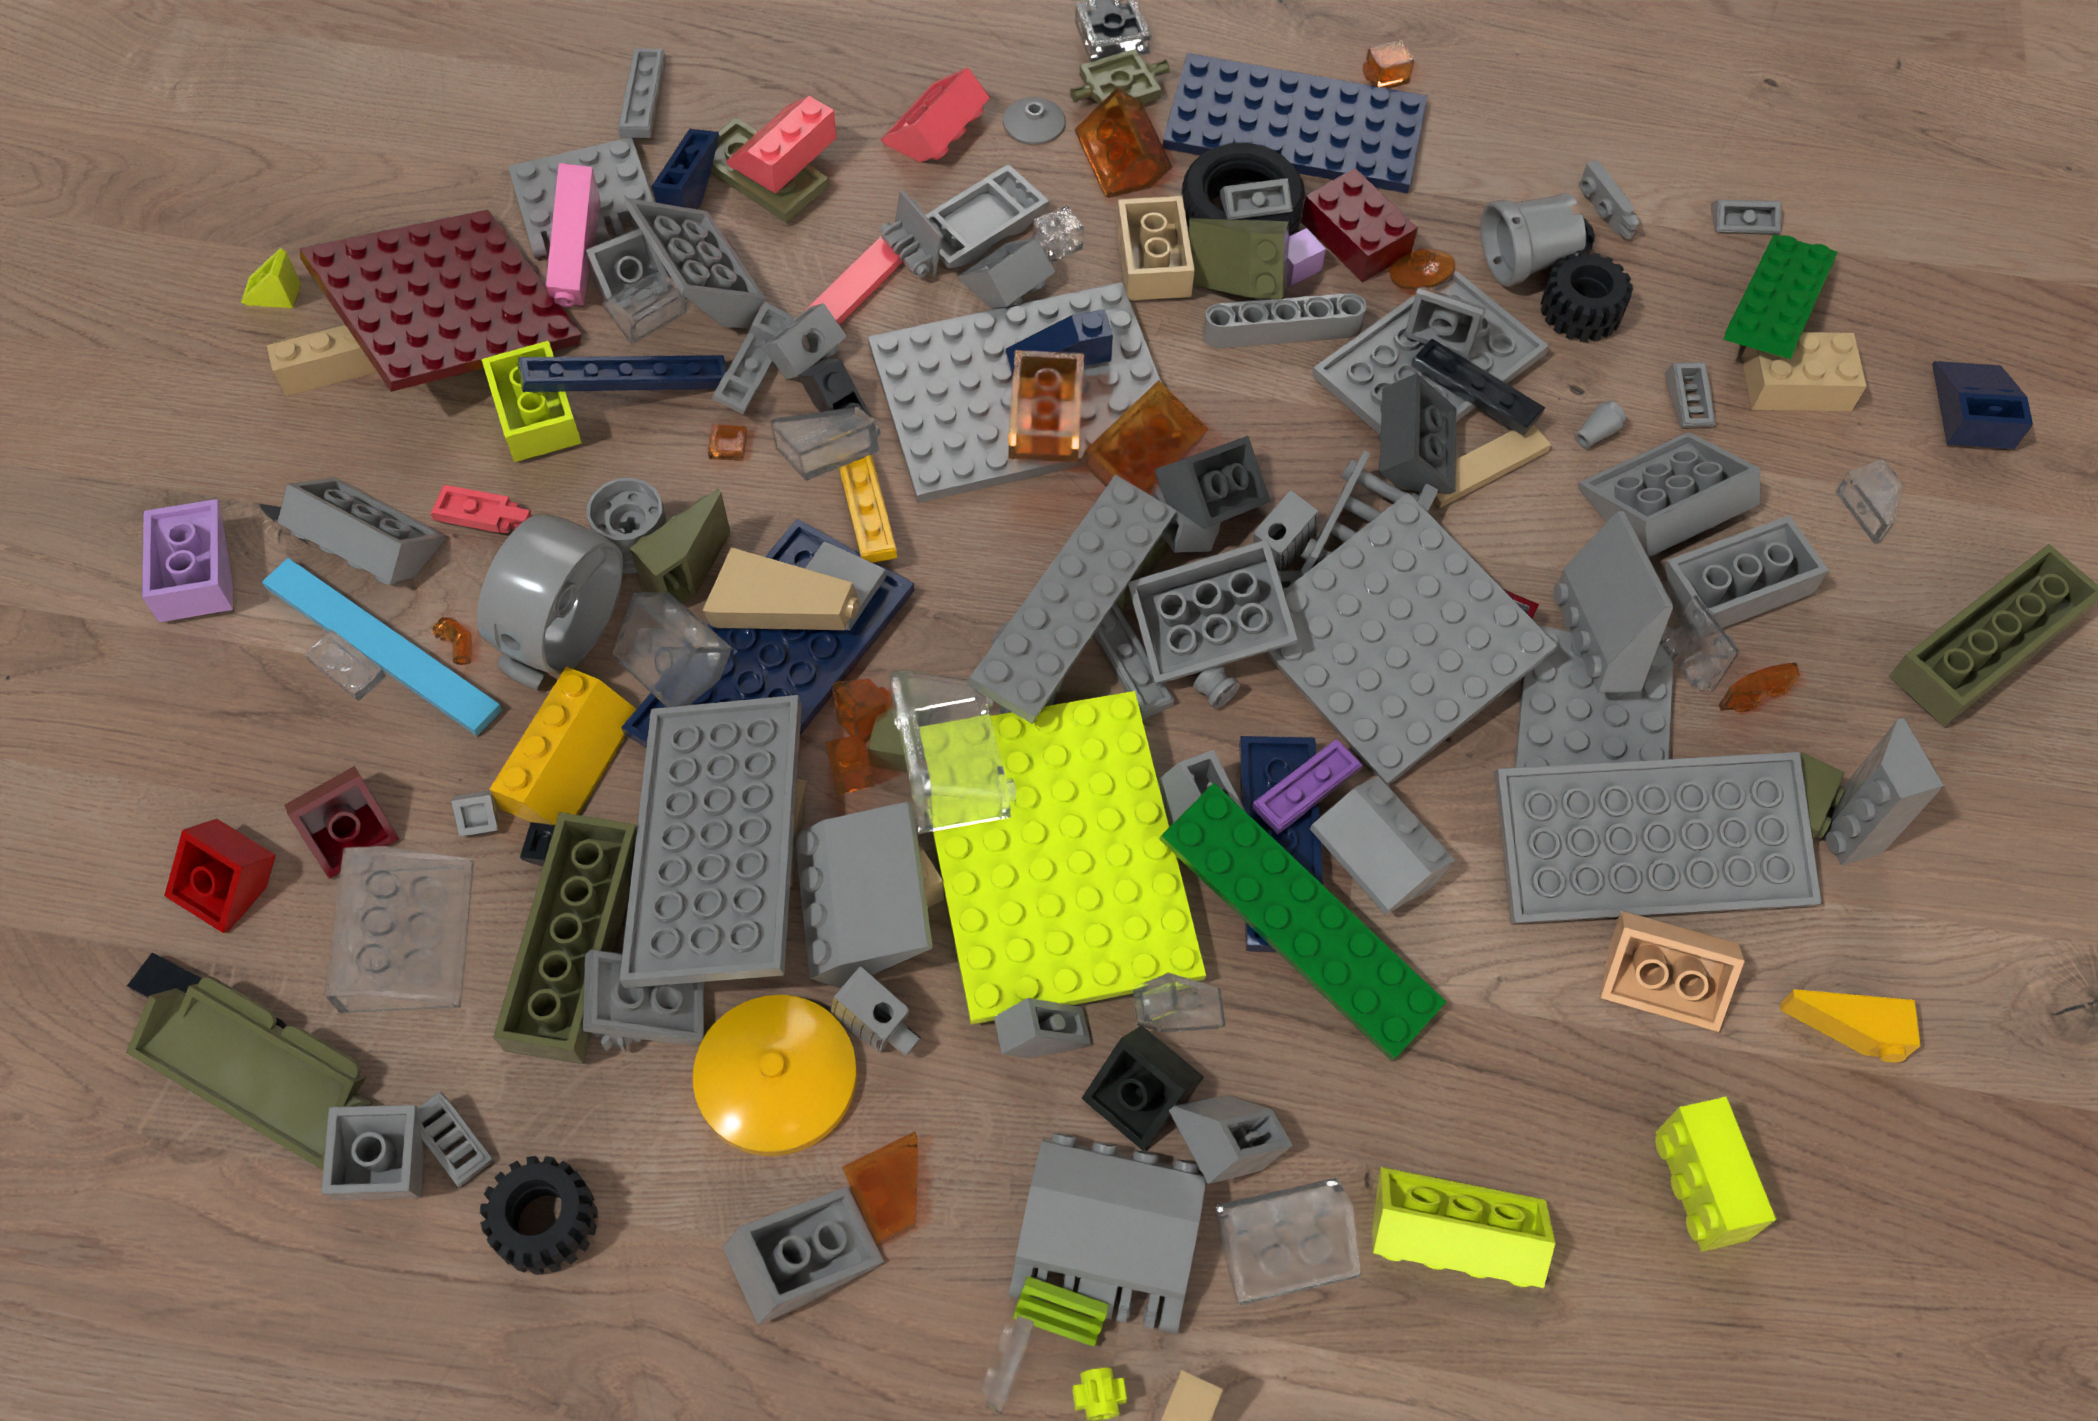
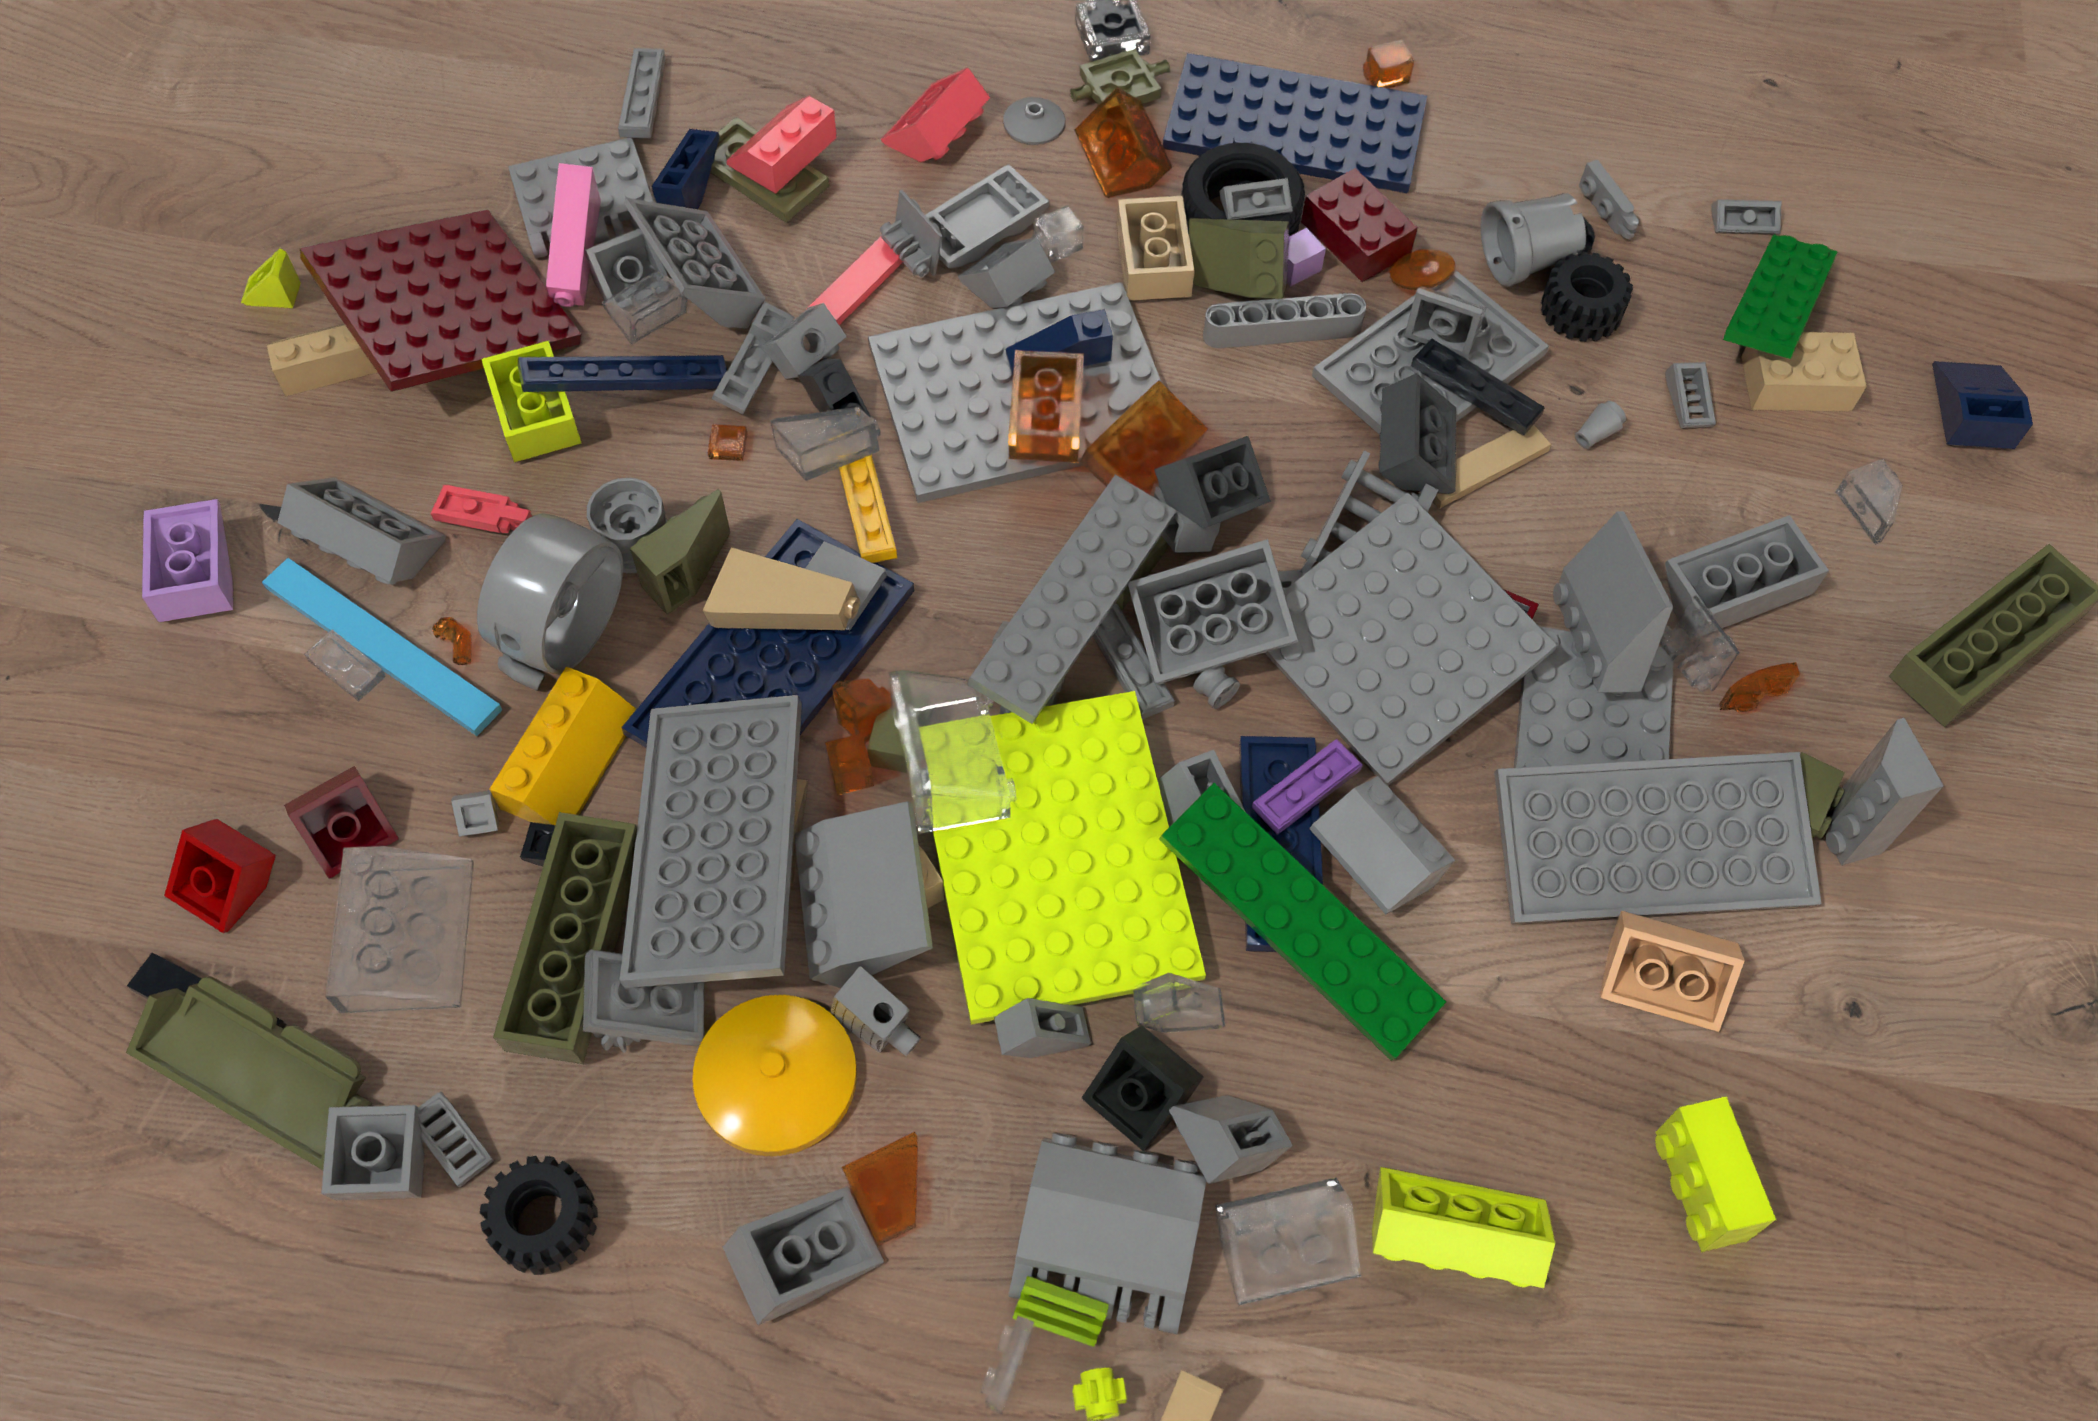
(669, 649): clear slope -> none
(1288, 529): light grey torso -> none
(1675, 490): light grey slope -> none
(1861, 1022): yellow slope -> none

